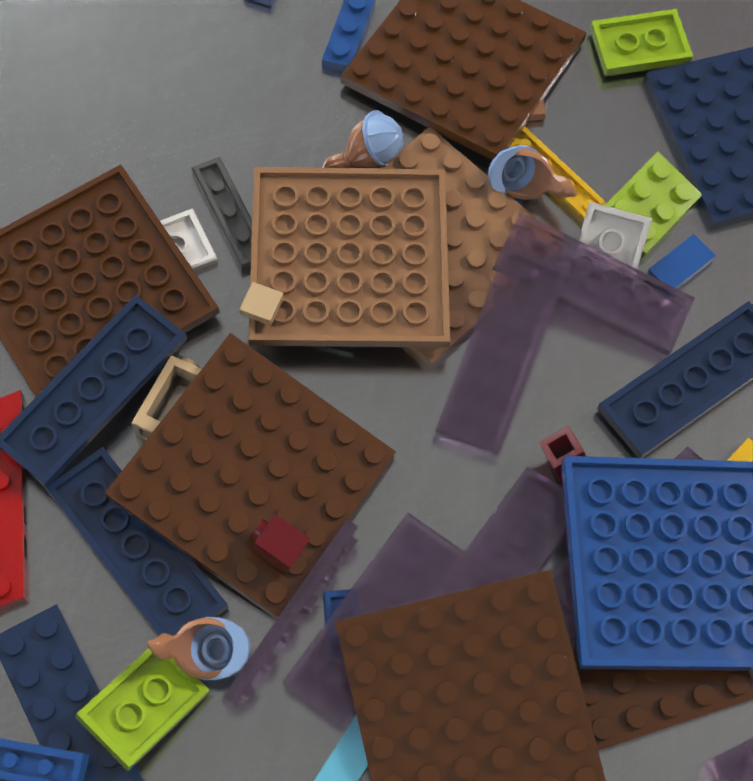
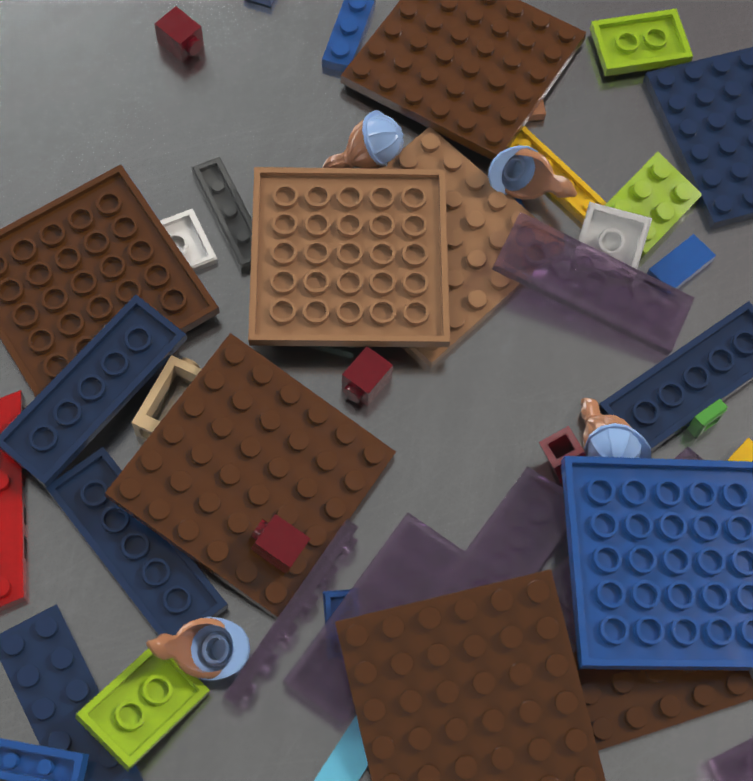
(179, 34): none -> dark red brick
(261, 303): tan tile -> none
(366, 377): none -> dark red brick
(501, 350): clear purple plate -> none
(610, 435): none -> light blue piece
(707, 418): none -> bright green tile

